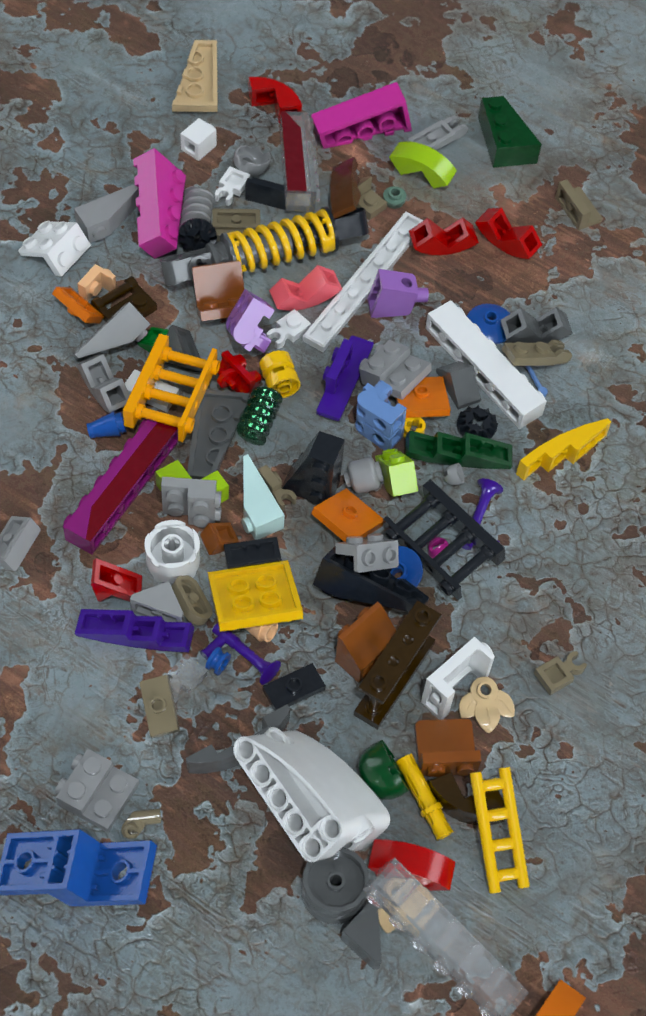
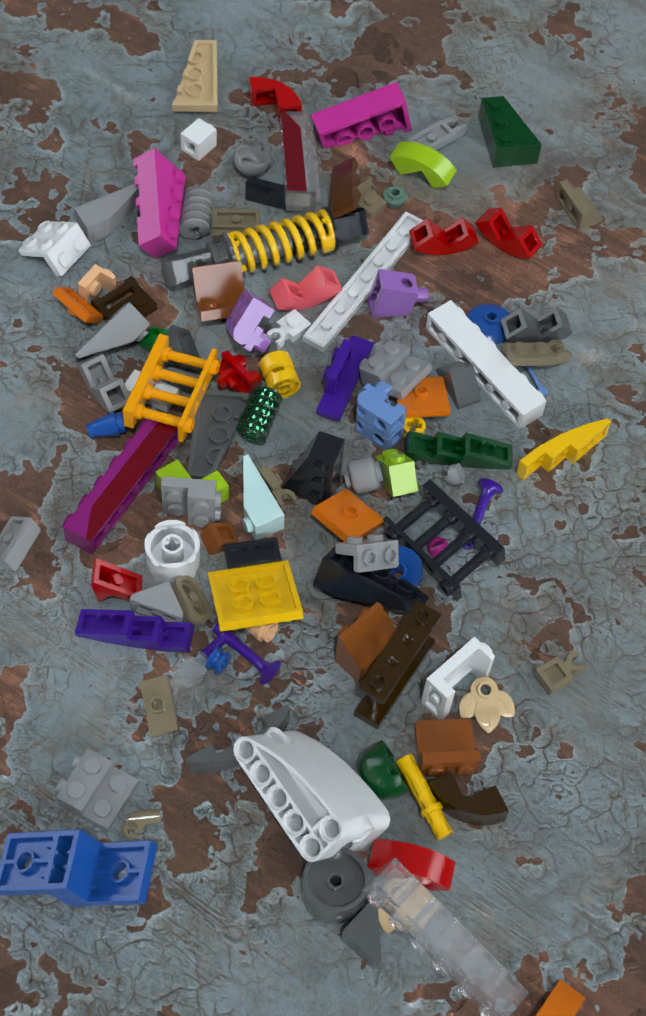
(190, 228): black gear -> none
(231, 183): white plate -> none
(294, 687): black plate -> none
(466, 425): black gear -> none
(491, 846): yellow bar -> none

